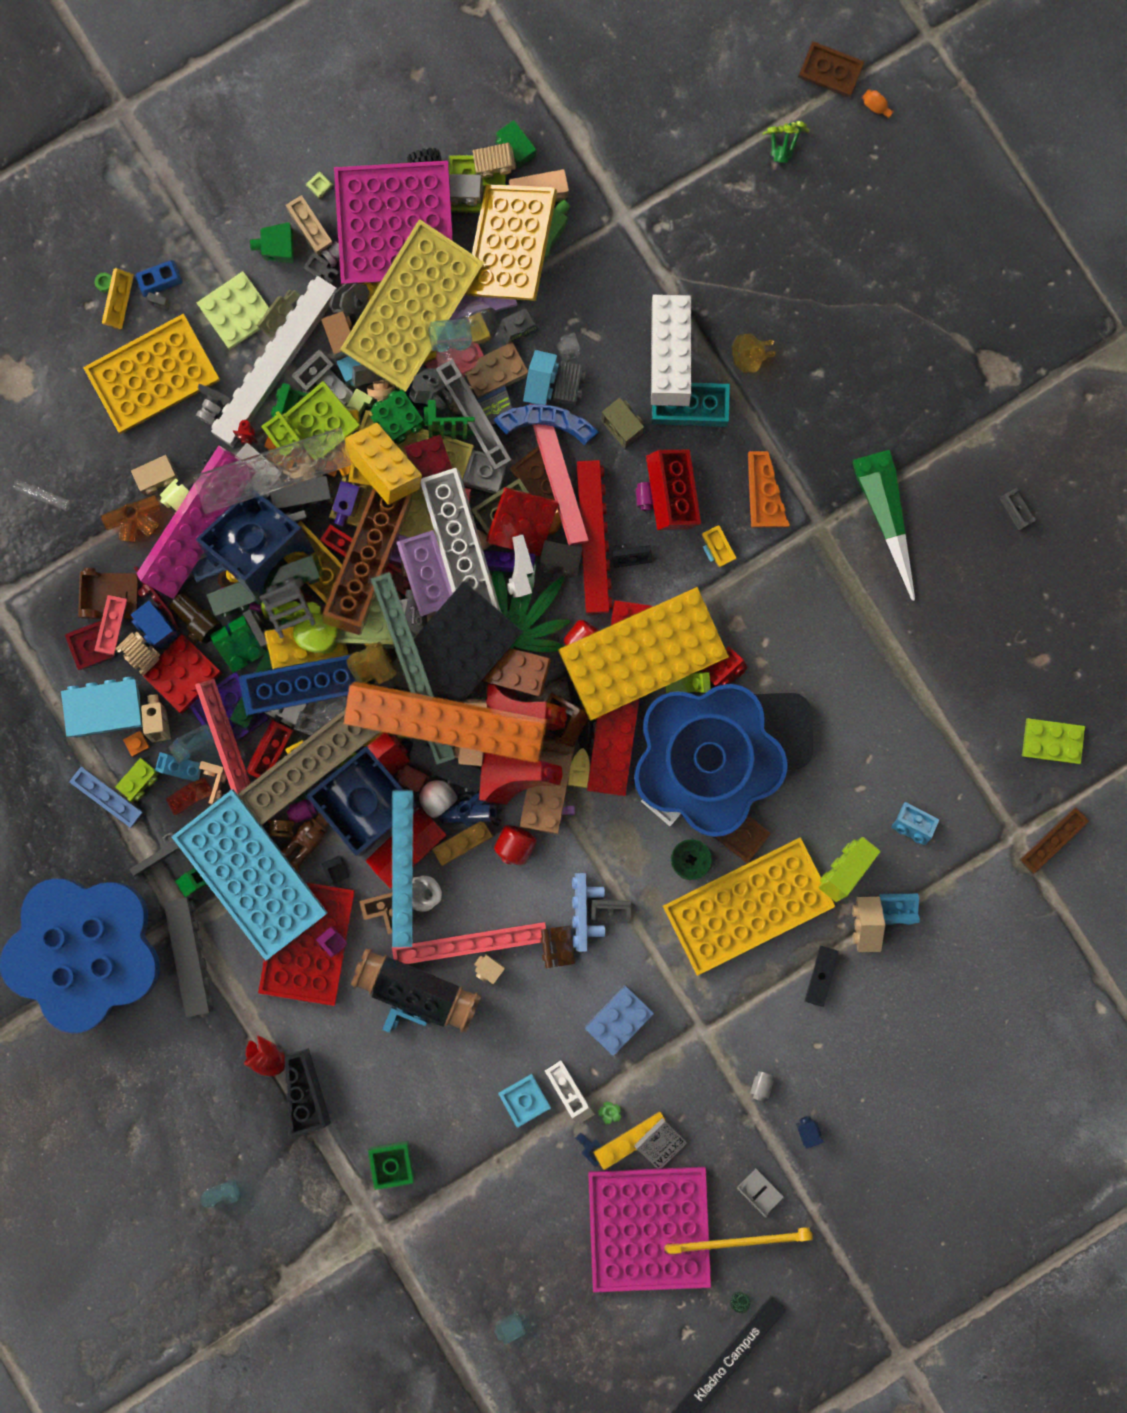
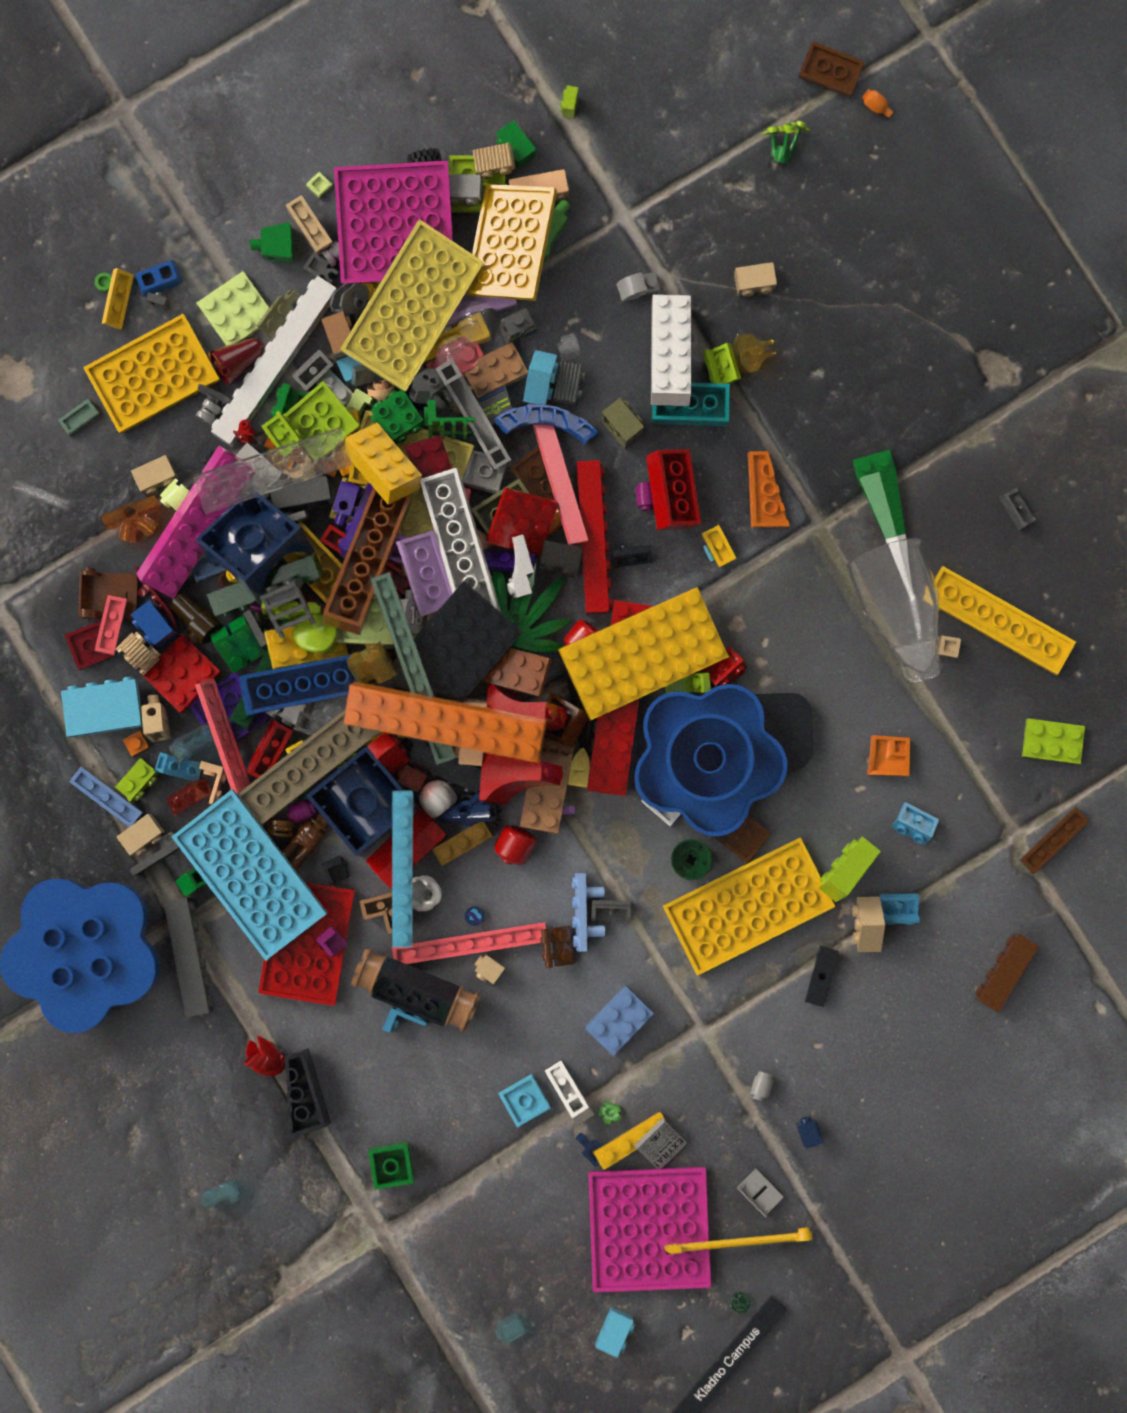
(79, 417): none -> sand green tile
(141, 835): none -> tan brick
(235, 359): none -> dark red cone
(352, 526): none -> dark purple plate
(450, 334): clear light blue brick -> none
(474, 916): none -> dark blue tile
(569, 101): none -> lime piece
(614, 1332): none -> medium azure brick
(638, 285): none -> light grey brick
(722, 364): none -> lime bracket
(755, 279): none -> tan brick
(889, 756): none -> orange plate
(901, 604): none -> clear windscreen
(949, 646): none -> tan plate
(1002, 622): none -> yellow plate
(1006, 972): none -> reddish brown brick

